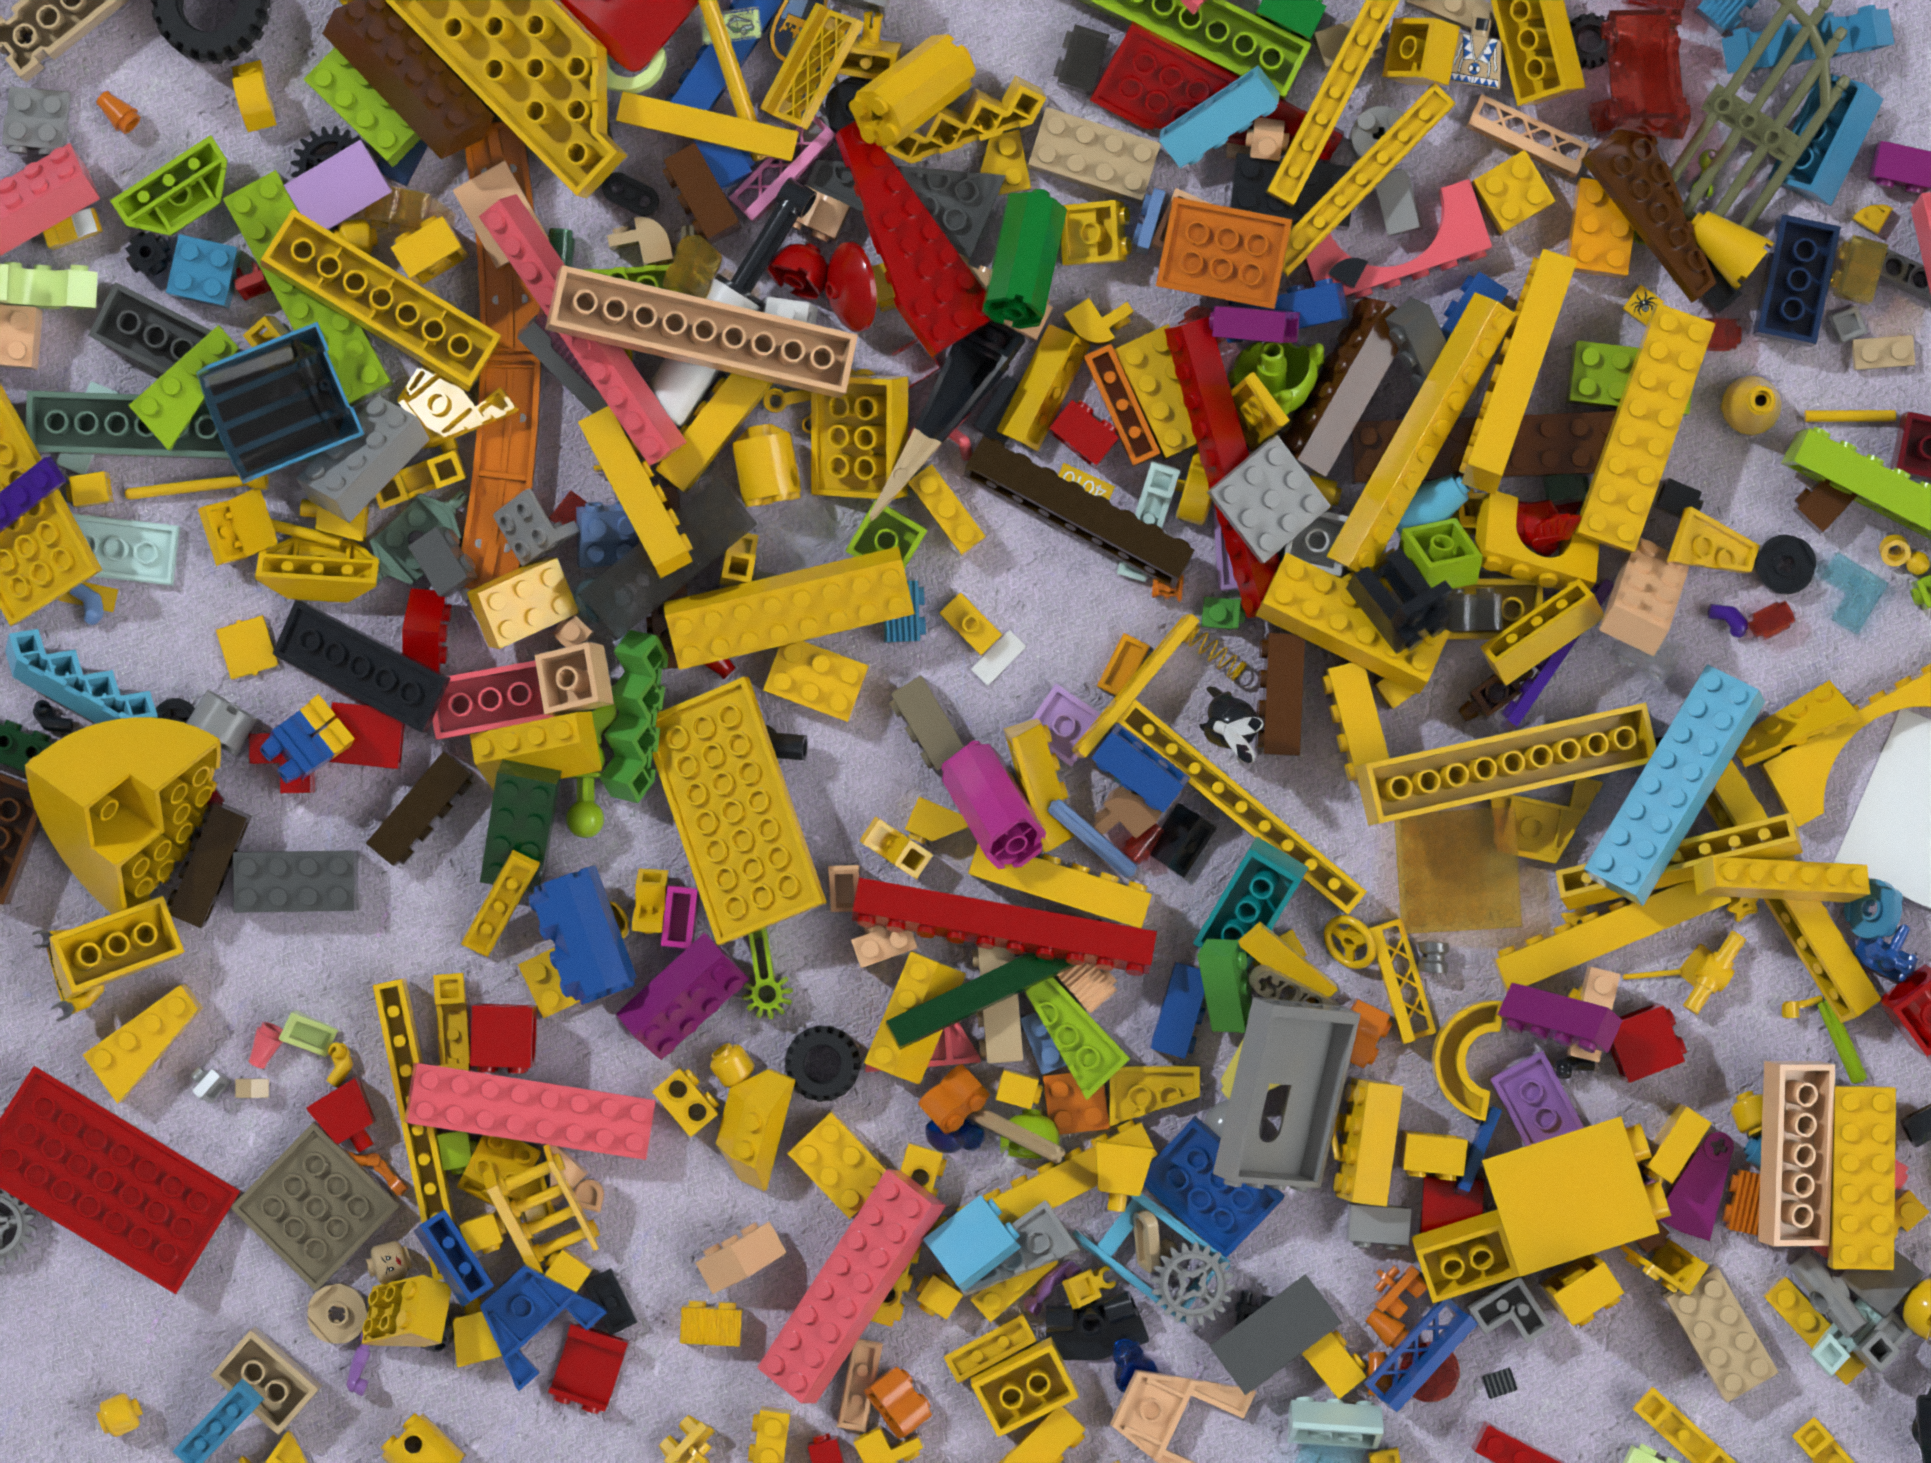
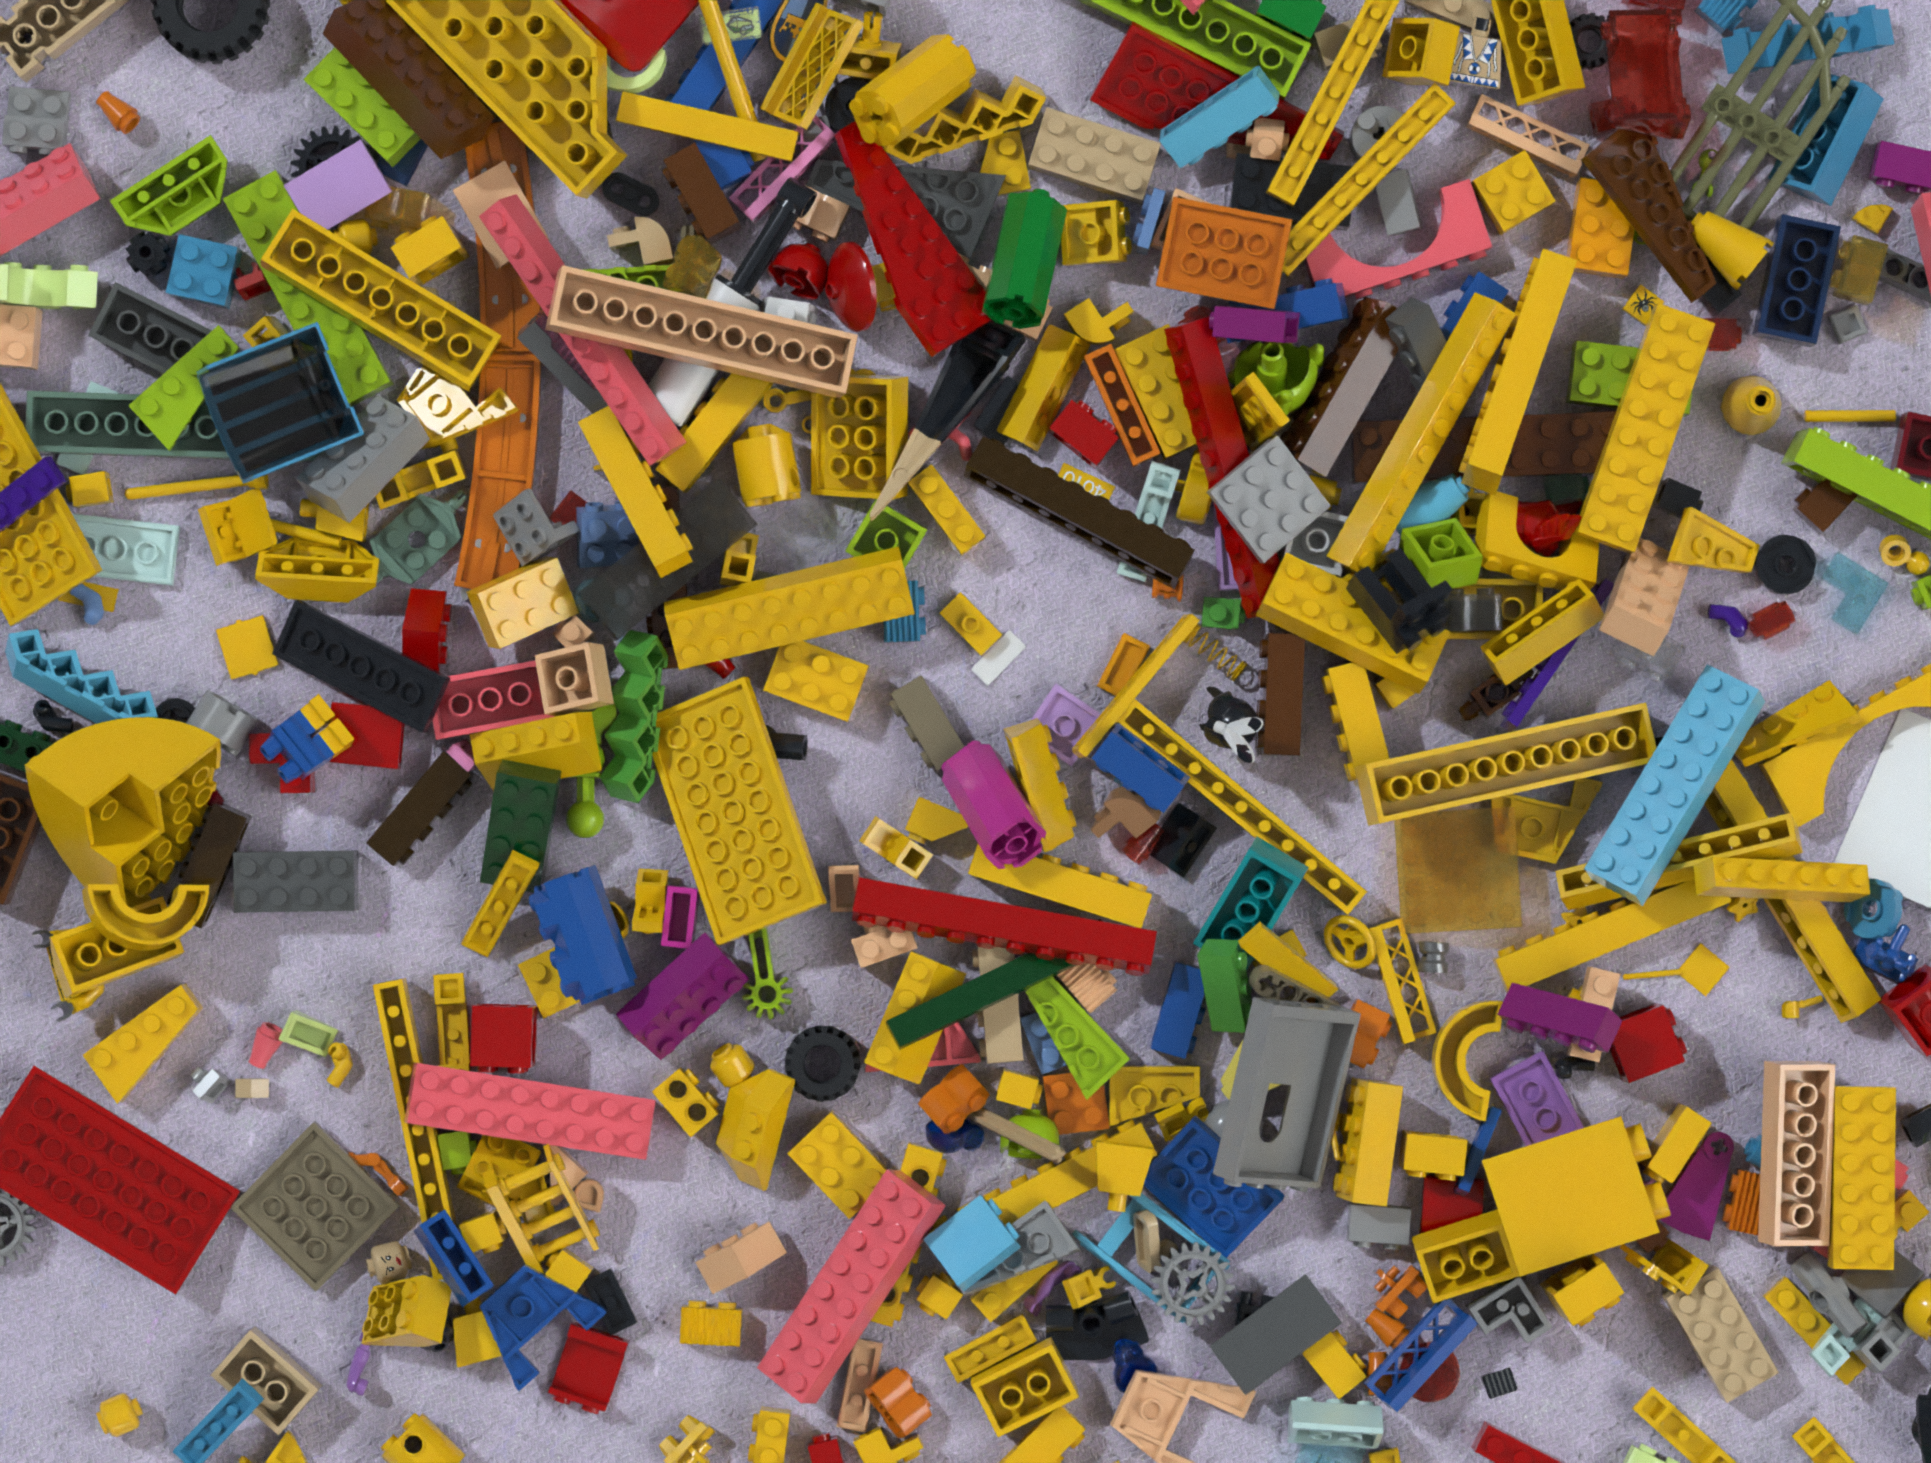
(73, 229): yellow leg -> none
(141, 930): none -> yellow brick
(253, 96): yellow brick -> none
(339, 1296): tan plate -> none
(345, 1114): red torso -> none
(443, 561): dark grey brick -> none
(463, 755): none -> bright pink tile
(563, 243): clear green brick -> none
(904, 348): red piece -> none
(1082, 59): clear smoke brick -> none
(1092, 838): medium blue axle -> none
(1176, 1117): none -> yellow plate
(1348, 271): black tile -> none
(1714, 972): yellow pin -> none
(1748, 1113): yellow head -> none
(1843, 1044): lime axle -> none
(1883, 352): tan plate -> none

